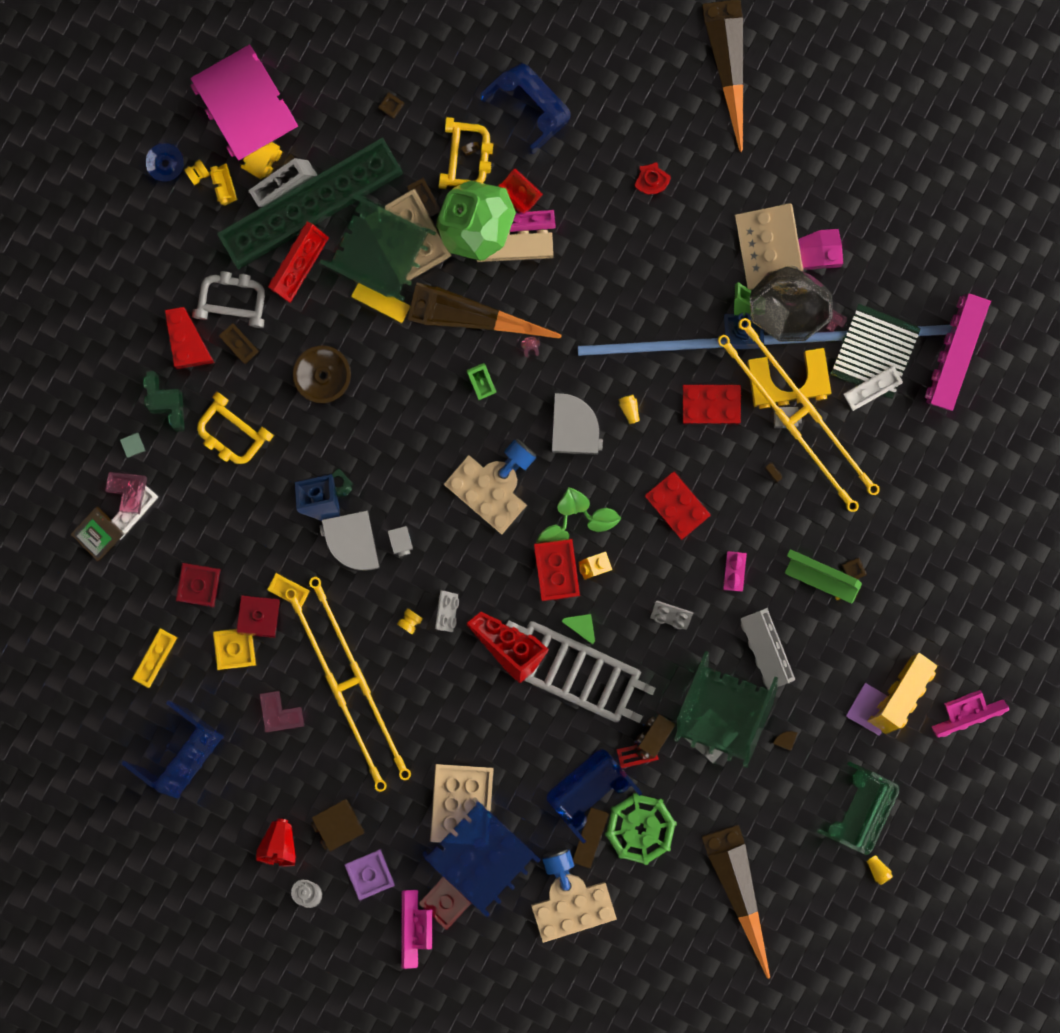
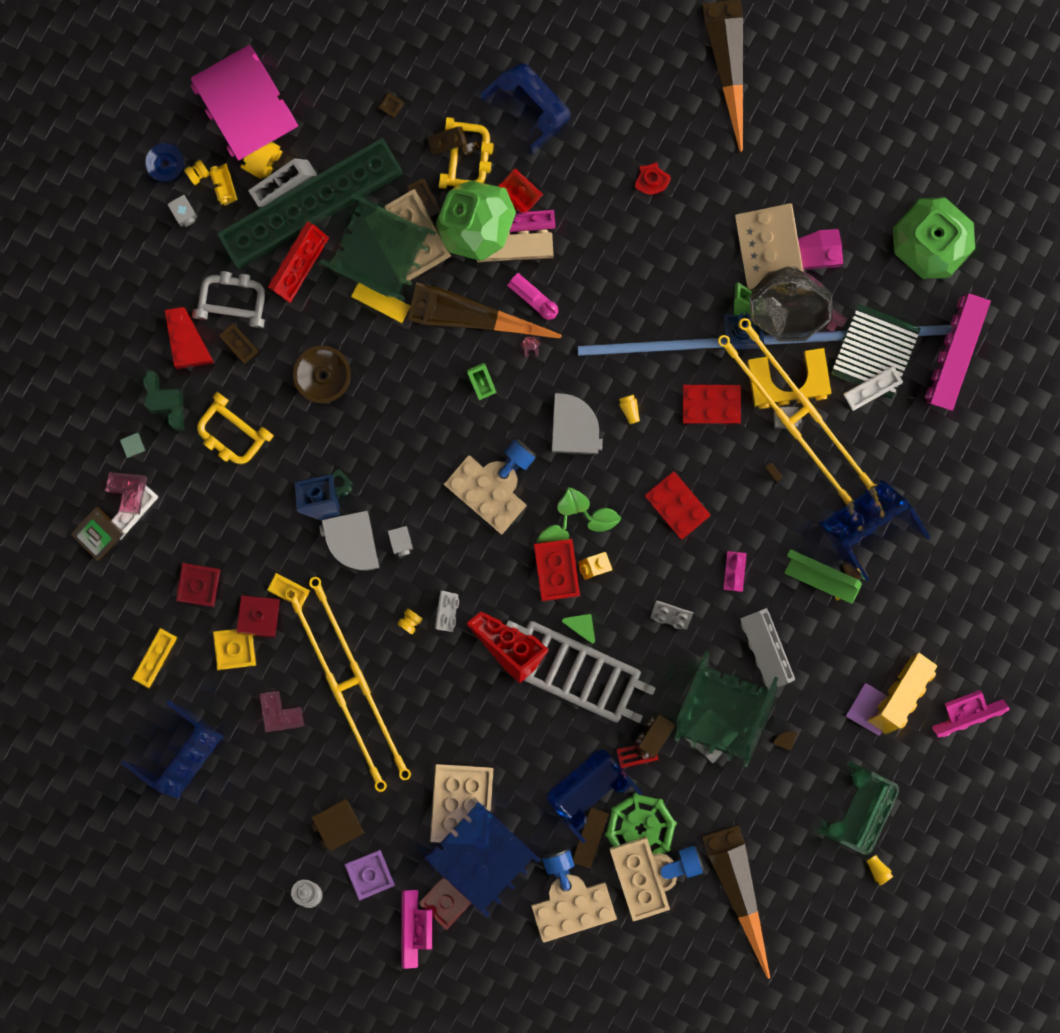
(183, 211): none -> light grey brick
(277, 845): red cone -> none
(447, 140): none -> dark brown plate
(533, 297): none -> dark pink piece
(649, 875): none -> tan plate
(864, 516): none -> clear blue windscreen
(922, 250): none -> bright green rock

